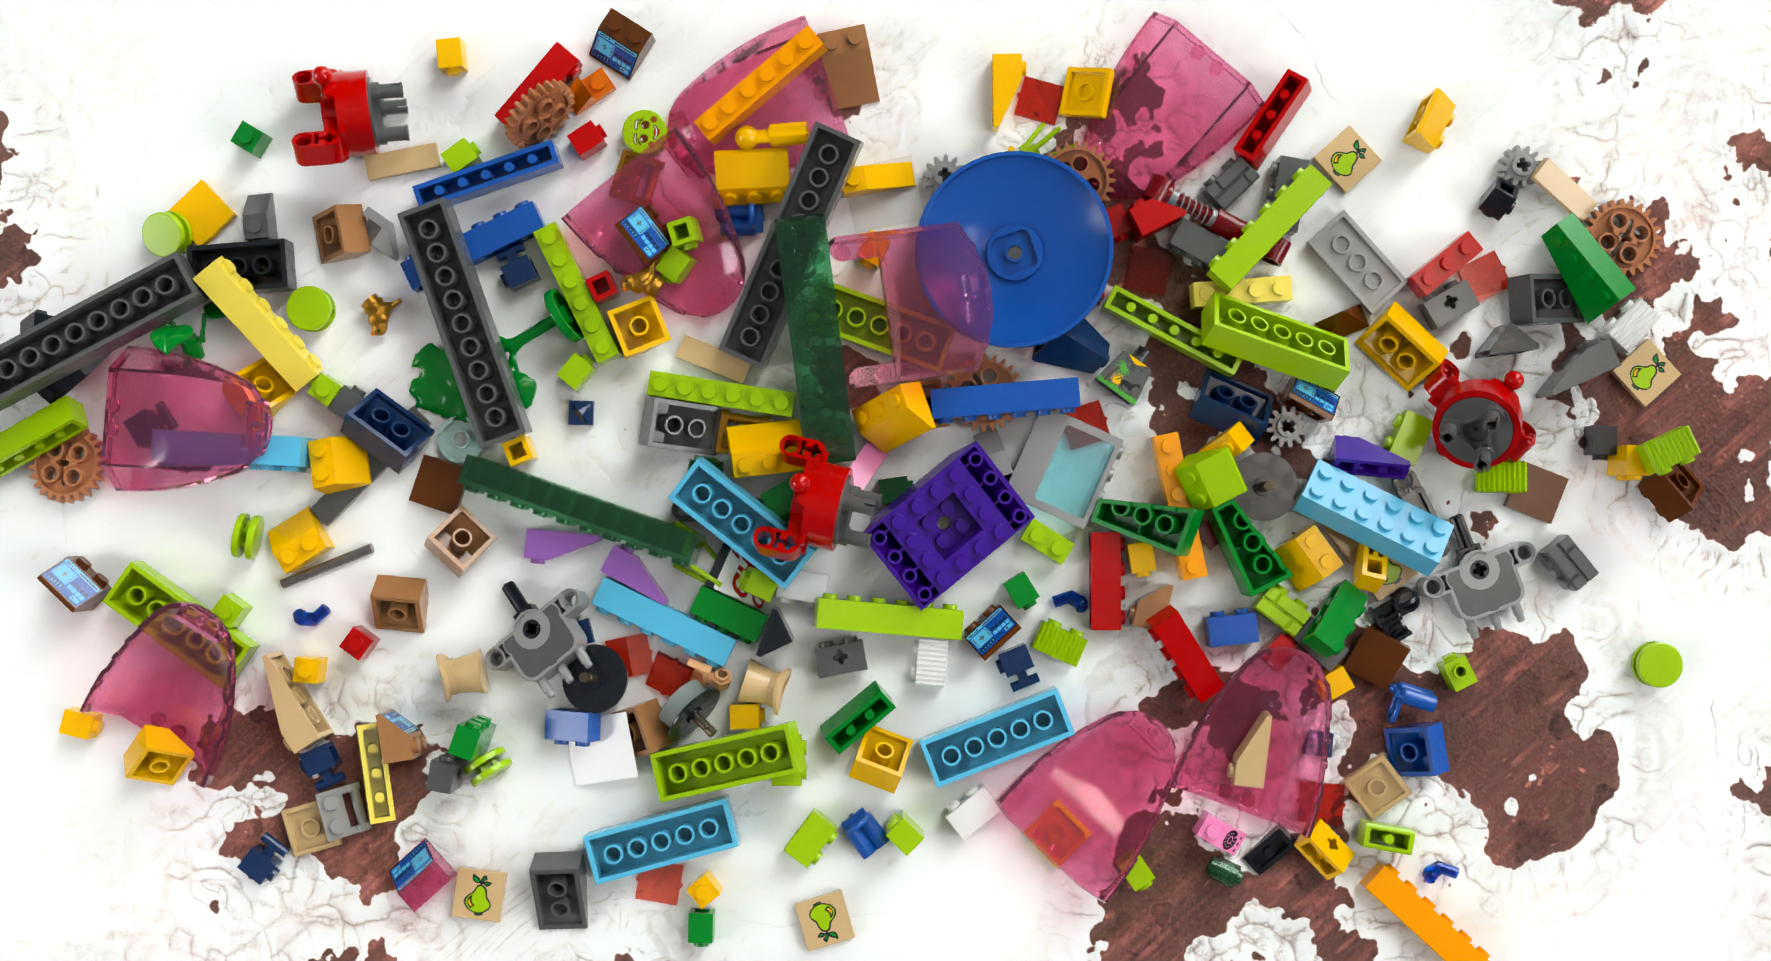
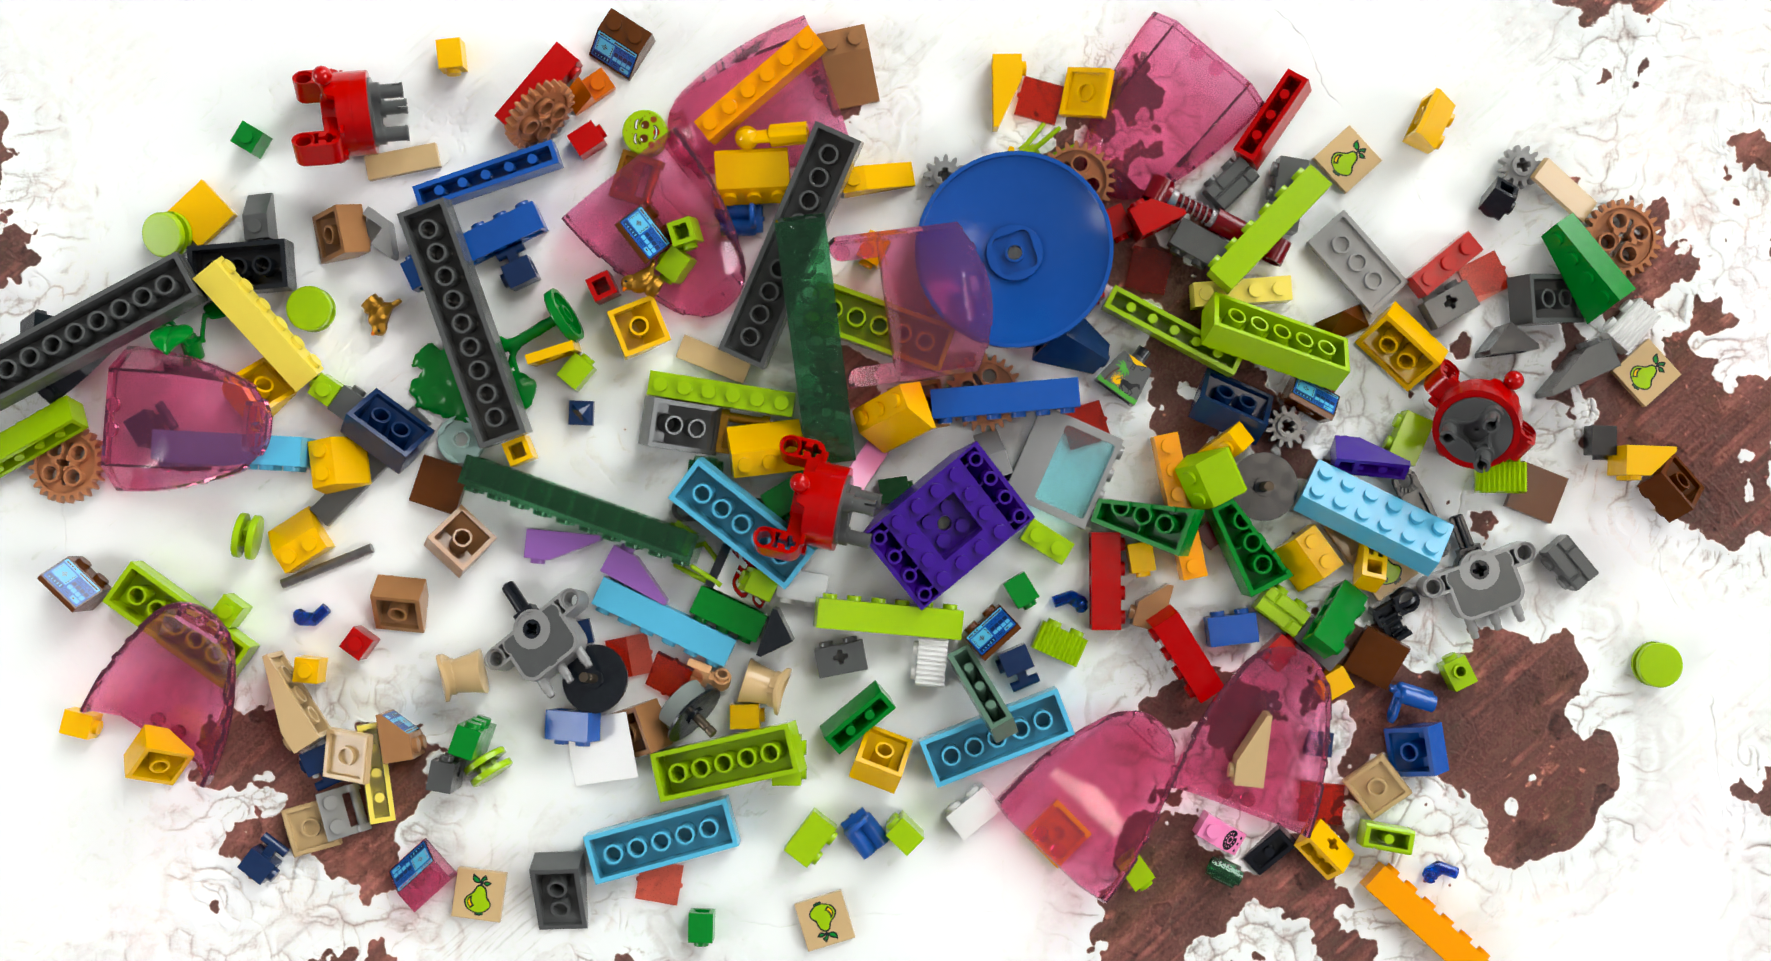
(348, 755): none -> tan tile
(462, 155): lime brick -> none
(553, 353): none -> yellow tile
(577, 294): lime brick -> none
(704, 889): yellow brick -> none
(886, 207): white sticker -> none
(982, 693): none -> sand green brick
(1667, 450): lime brick -> none

